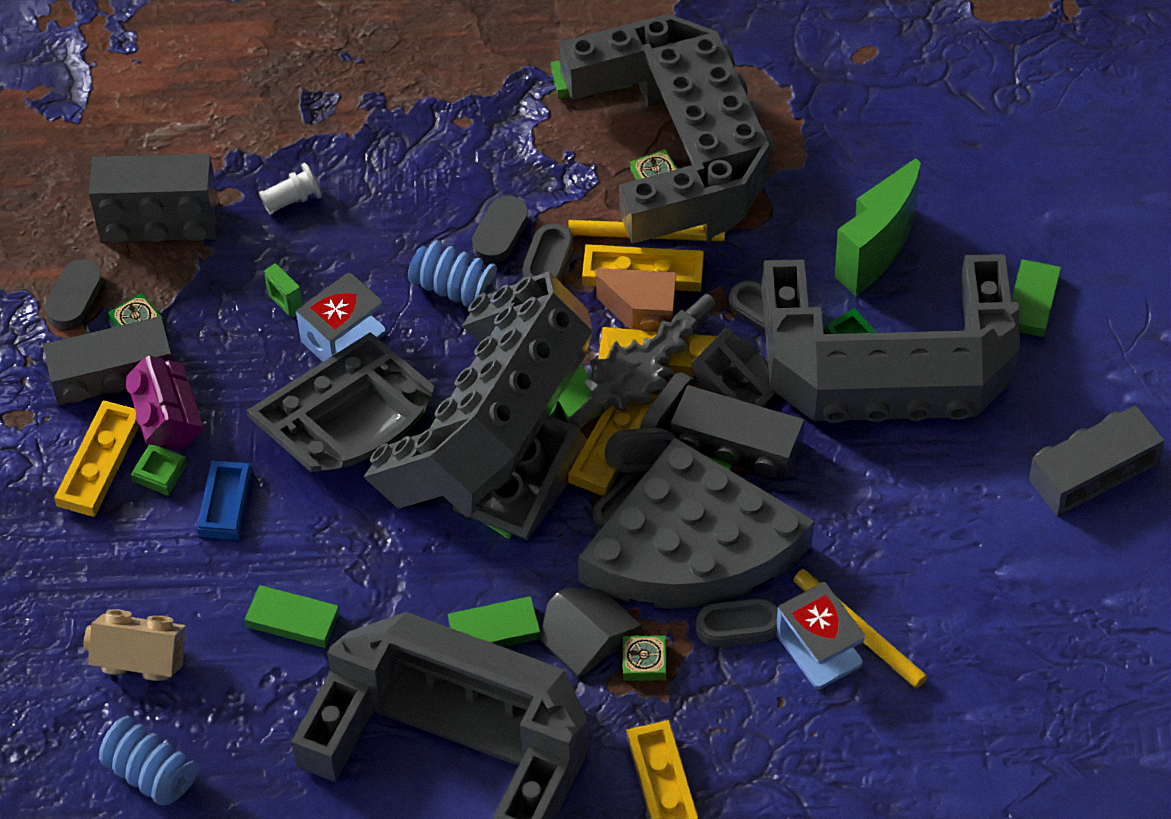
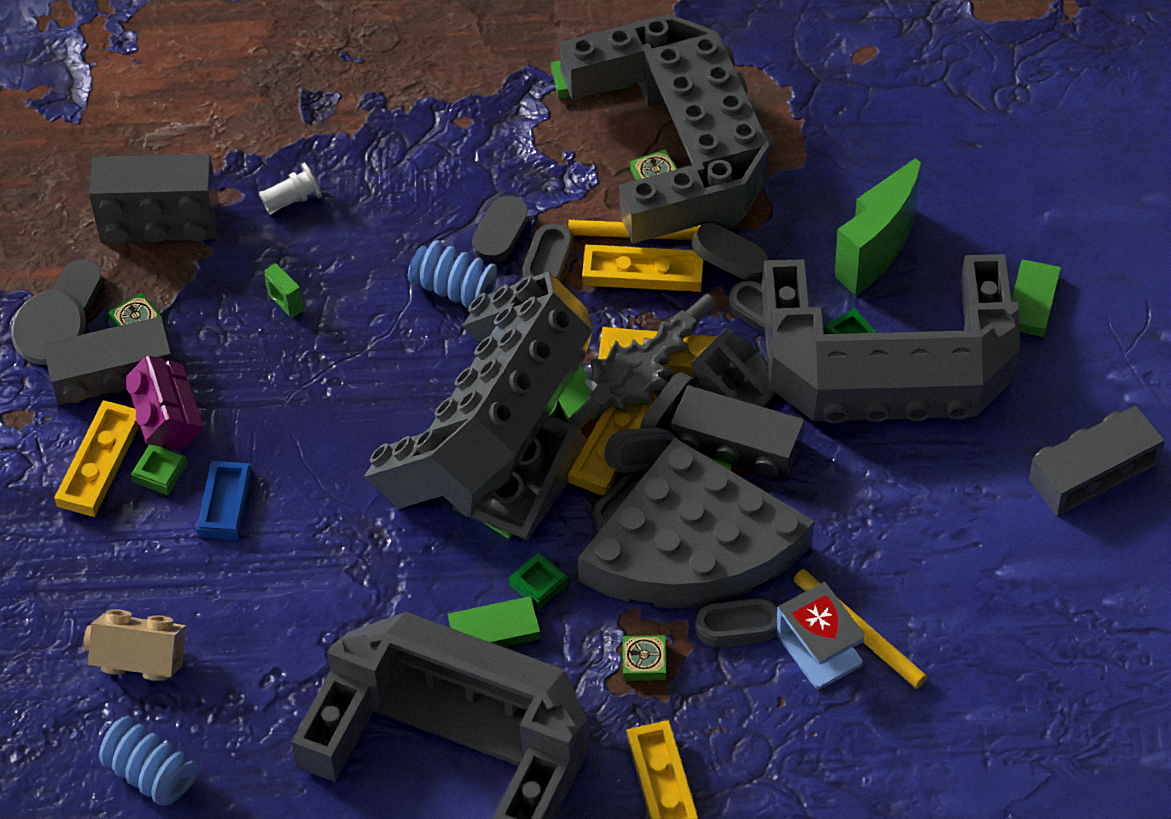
(46, 319): none -> dark grey piece
(292, 616): bright green tile -> none
(339, 317): piece -> none
(345, 406): dark grey slope -> none
(539, 580): none -> green tile
(585, 628): dark grey slope -> none
(638, 296): nougat slope -> none
(729, 251): none -> dark grey tile

